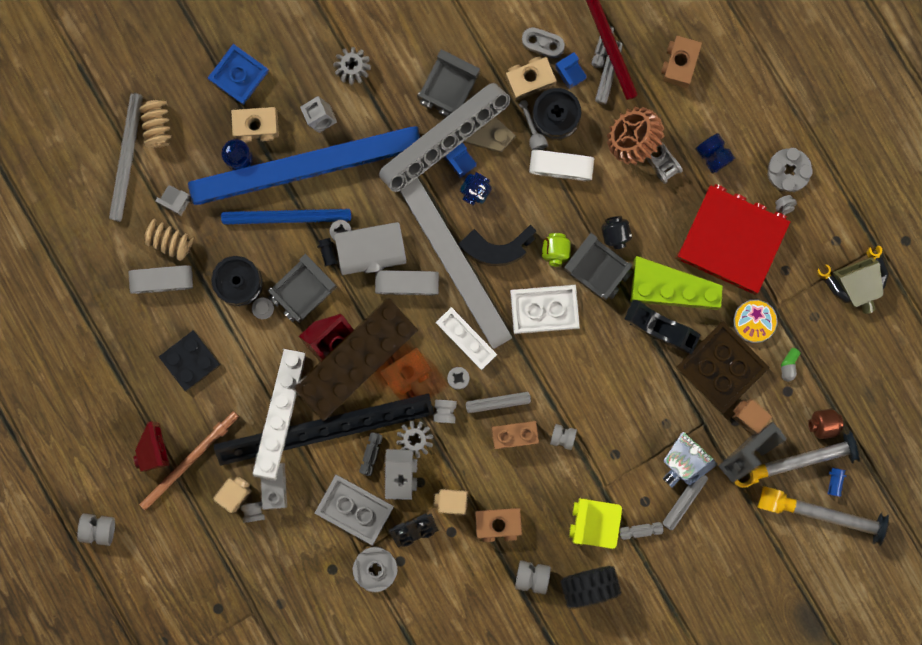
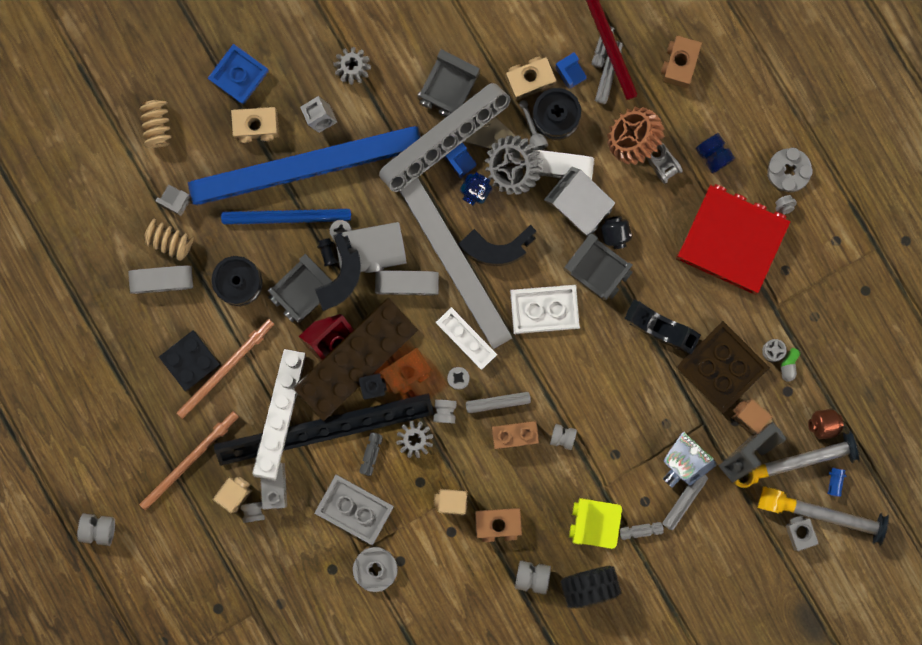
(126, 157): light grey axle -> none
(151, 449): dark red slope -> none
(237, 154): clear blue wheel -> none
(255, 338): none -> nougat bar
(262, 308): light grey plate -> none
(345, 283): none -> black arch
(372, 386): none -> black bracket
(399, 474): light grey brick -> none
(407, 533): black hinge -> none
(514, 181): none -> light grey gear
(544, 40): light grey plate -> none
(556, 249): lime head -> none
(580, 201): none -> panel
(667, 286): lime wedge -> none
(755, 321): tile -> none
(778, 350): none -> light grey wheel
(810, 538): none -> light grey brick
(859, 282): torso -> none

